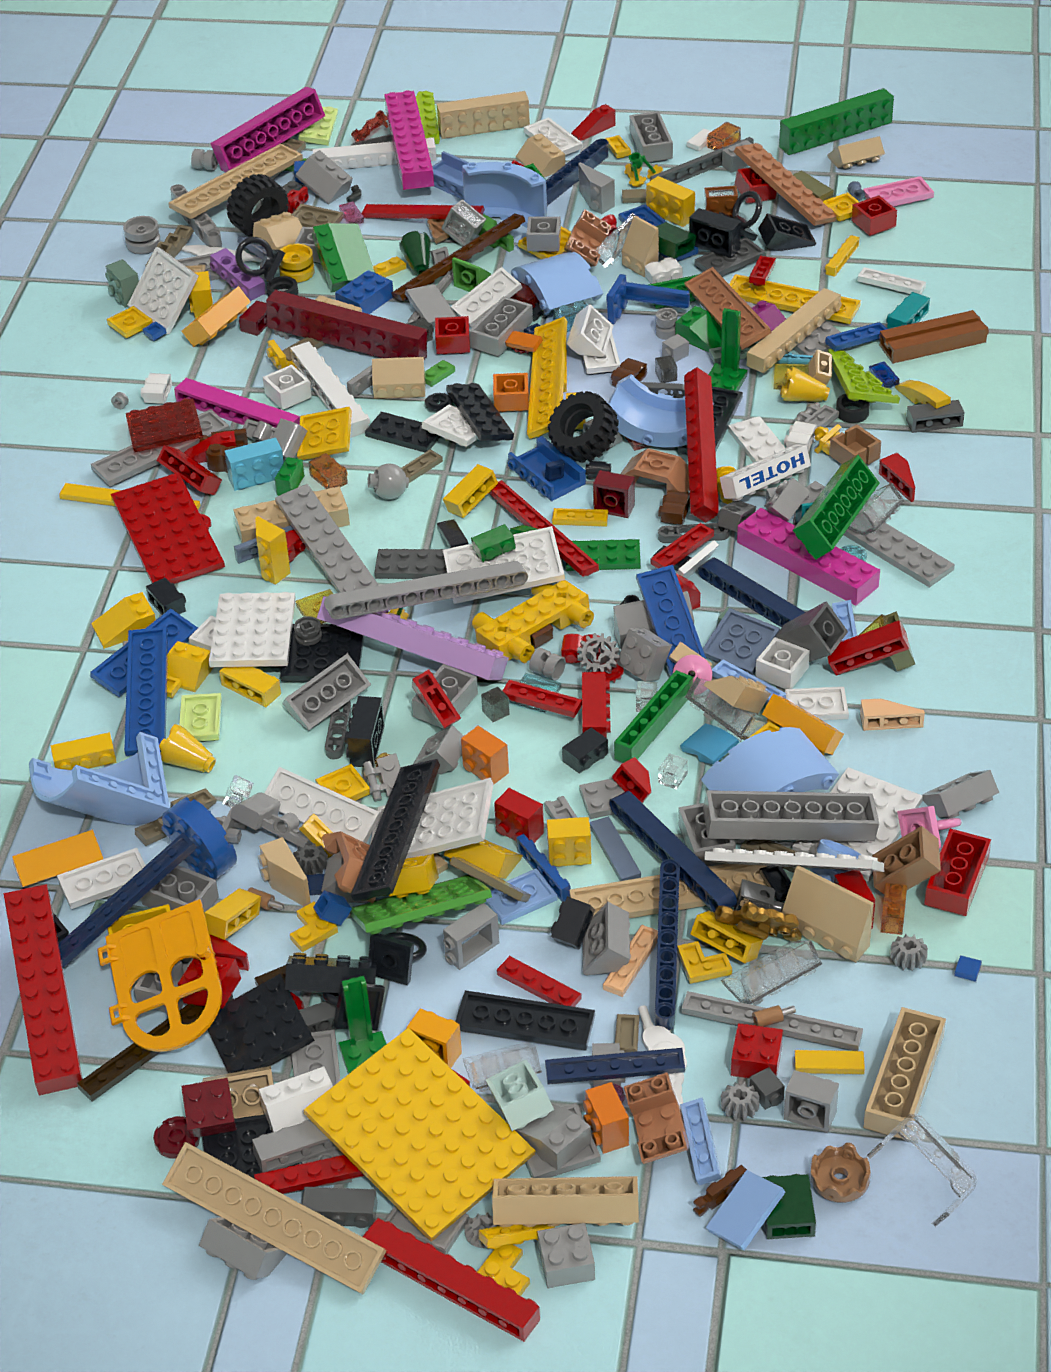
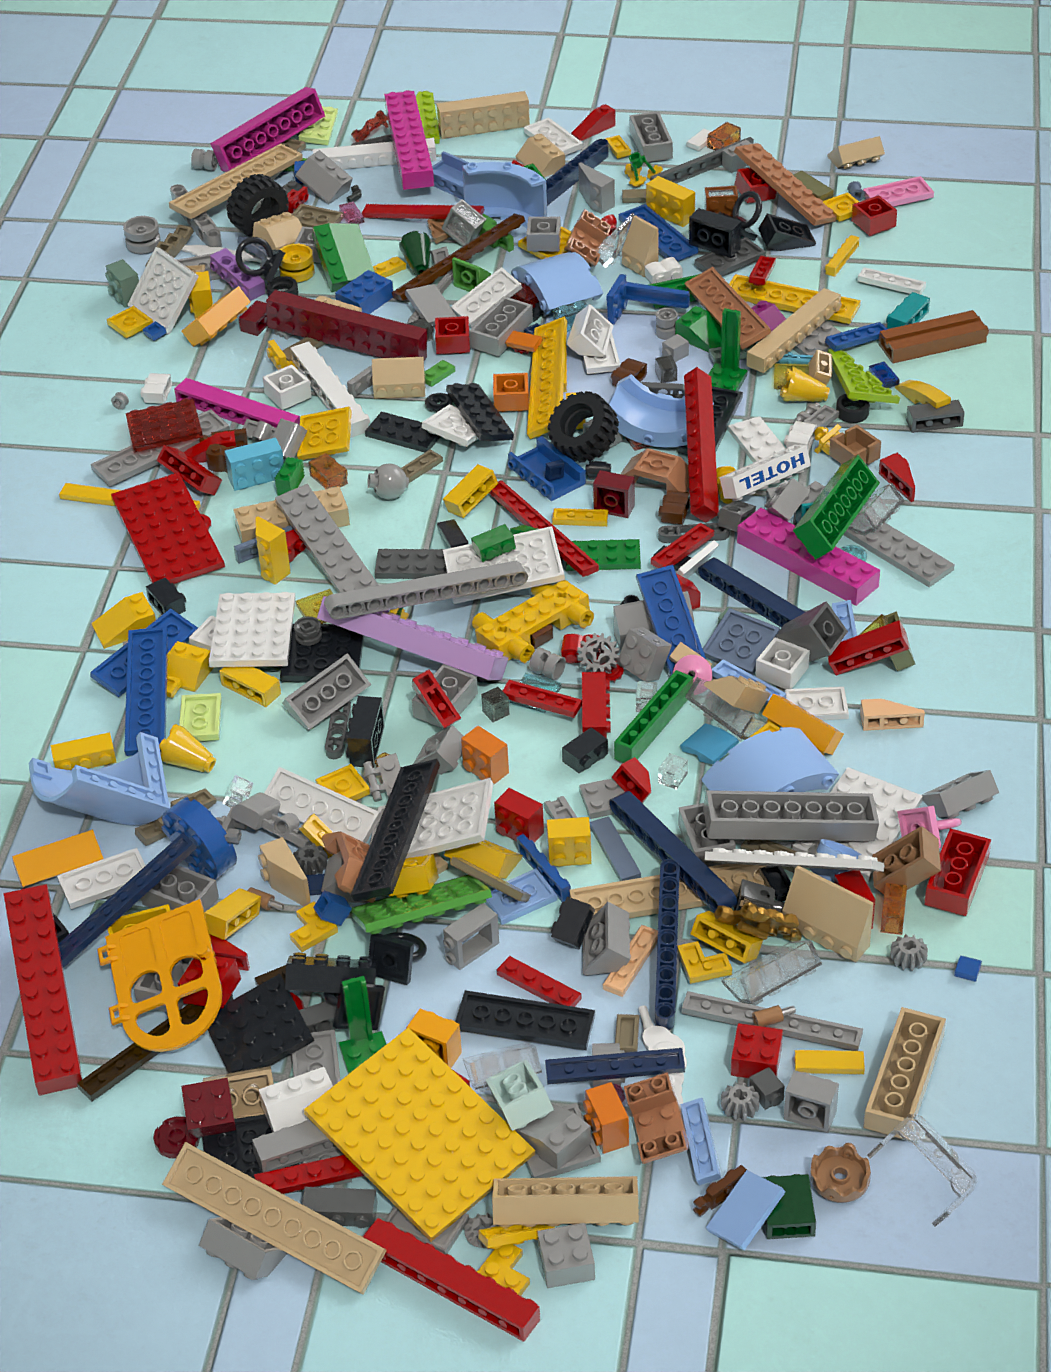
(674, 240): dark green brick -> none
(836, 121): green brick -> none

